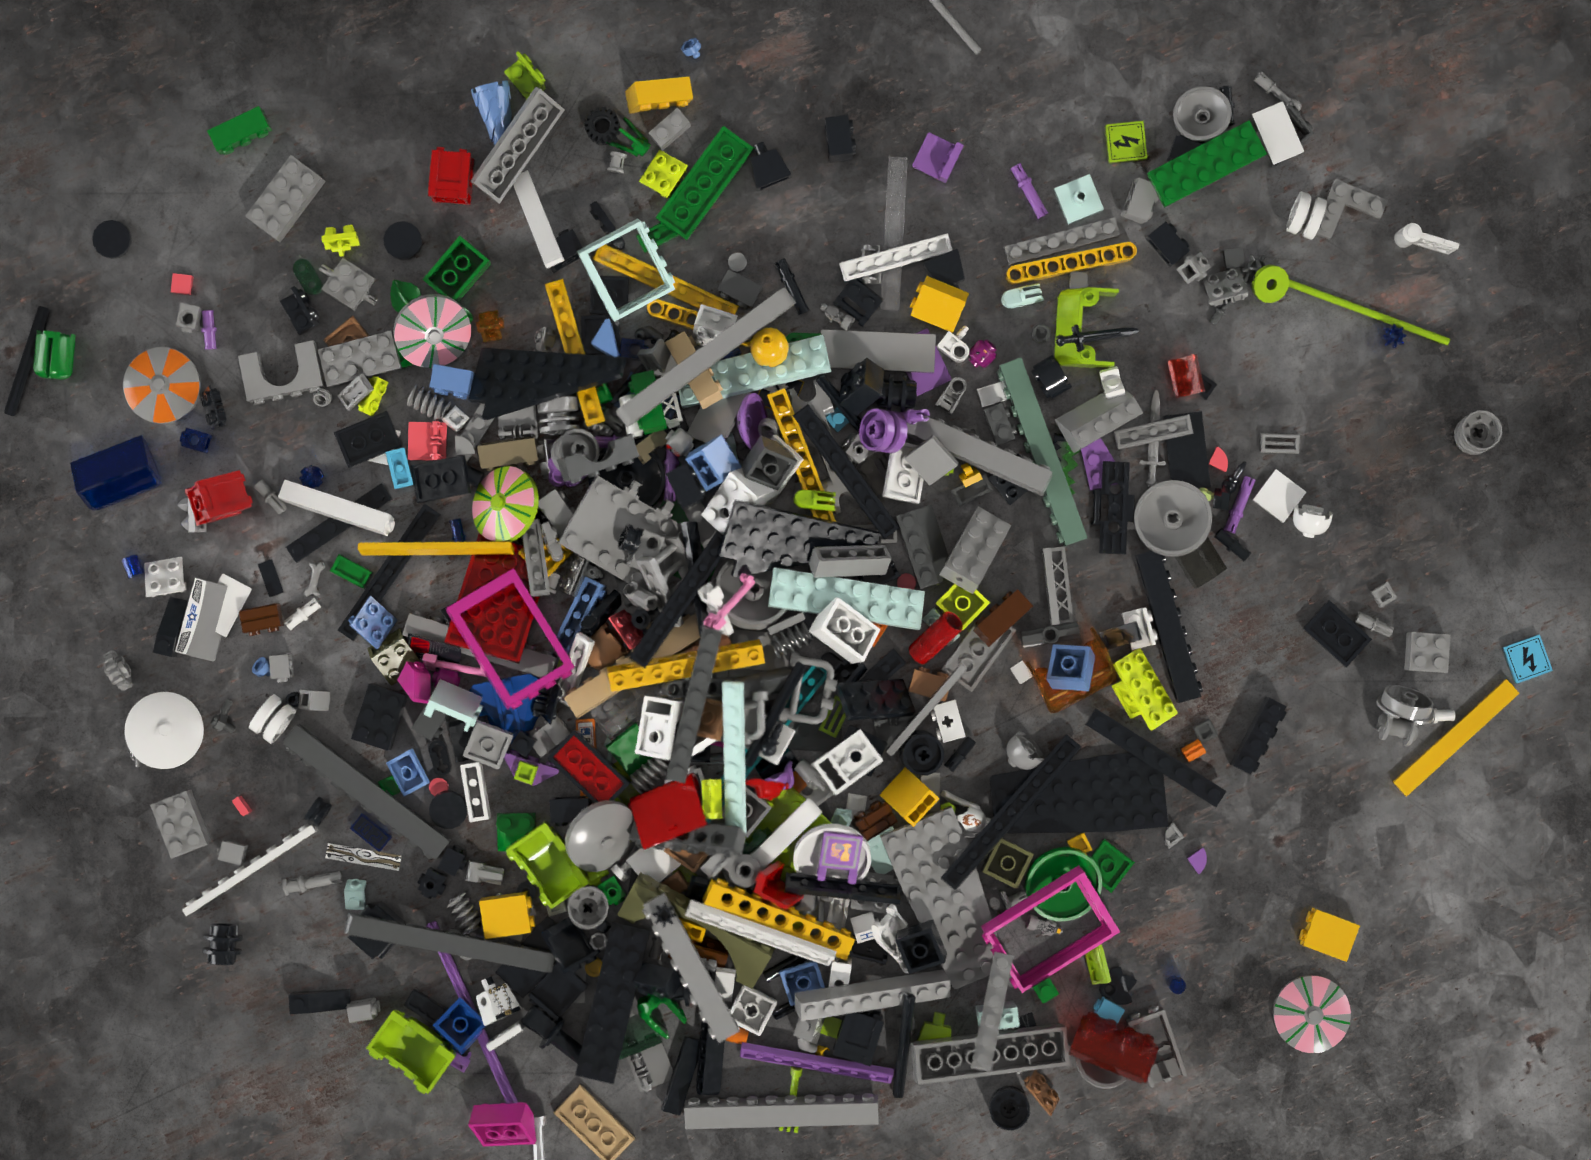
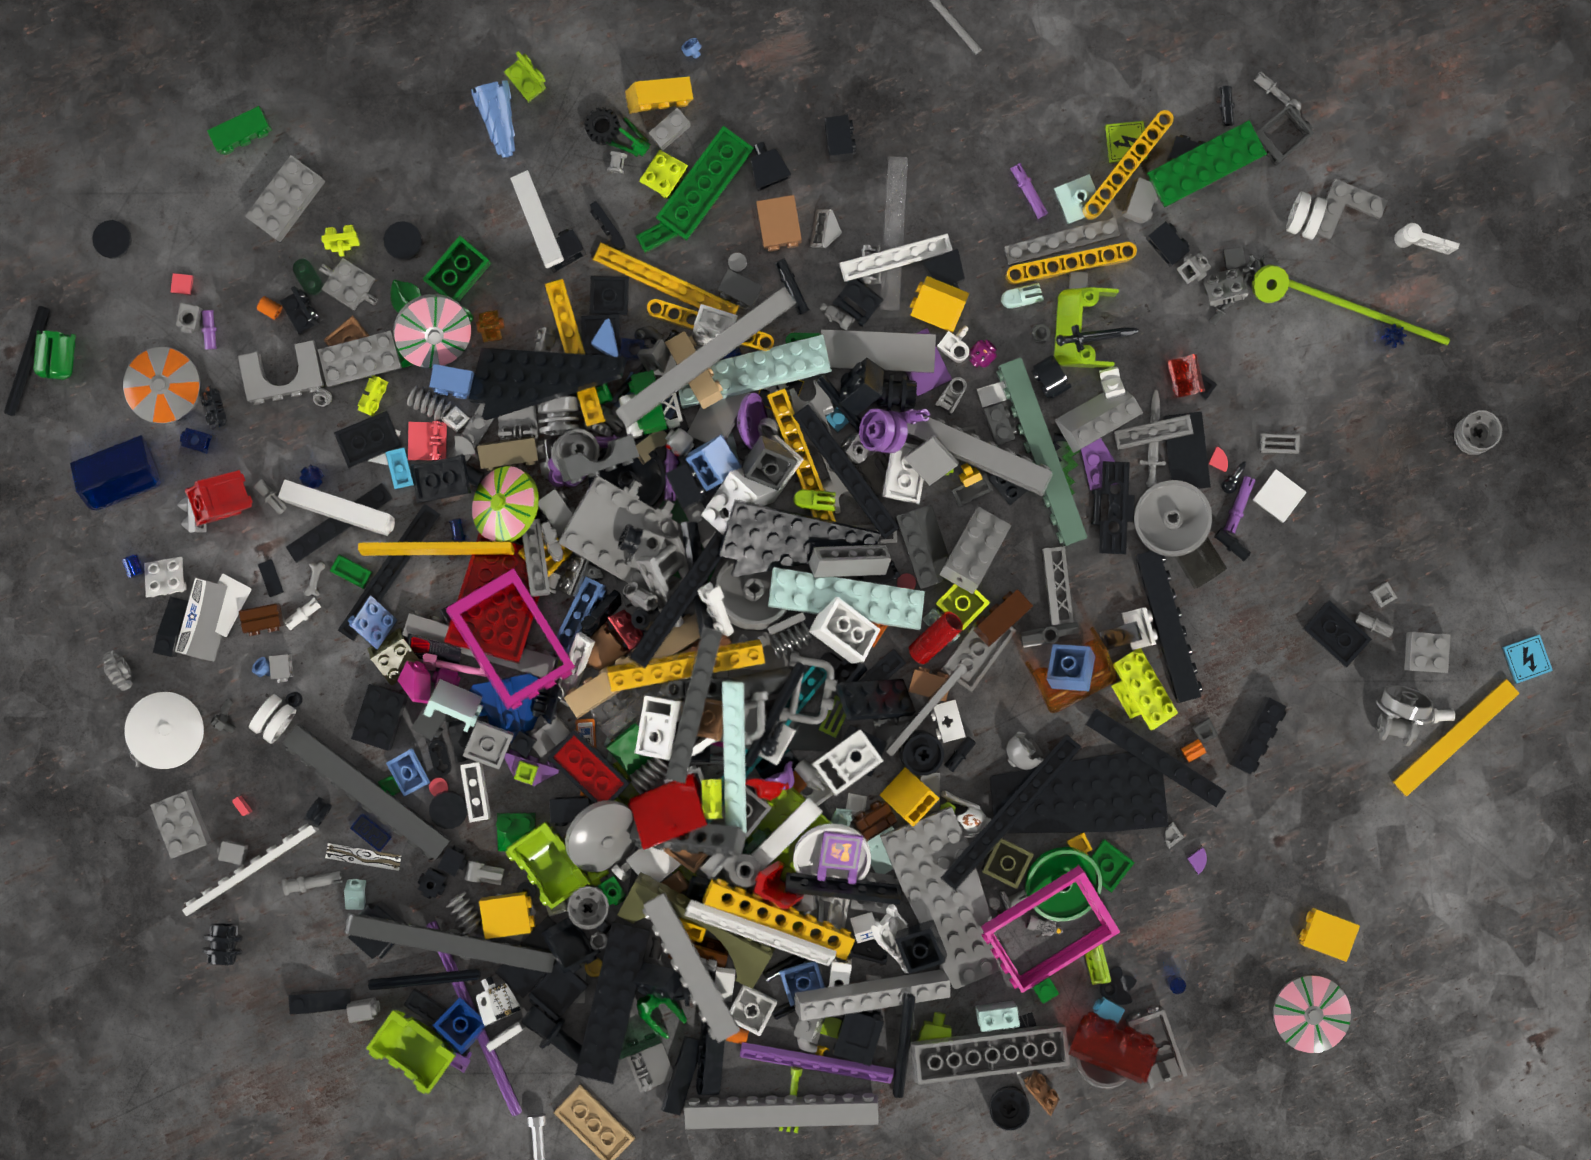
(269, 307): none -> orange piece
(314, 700): light grey brick -> none
(355, 392): light grey plate -> none
(424, 979): none -> black axle
(451, 176): red container -> none
(503, 1124): dark pink slope -> none
(517, 145): light grey arch -> none
(659, 262): light aqua window -> none
(668, 911): black gear -> none
(717, 620): bright pink hinge -> none
(769, 347): yellow cylinder -> none
(779, 223): none -> medium nougat brick
(824, 229): none -> light grey slope
(937, 157): medium lavender bracket -> none
(992, 1012): light grey plate -> none
(1020, 672): white sticker -> none
(1131, 156): none -> yellow beam
(1198, 104): light grey dish -> none
(1220, 497): black piece -> none
(1278, 133): white sticker -> none
(1311, 520): white cylinder -> none

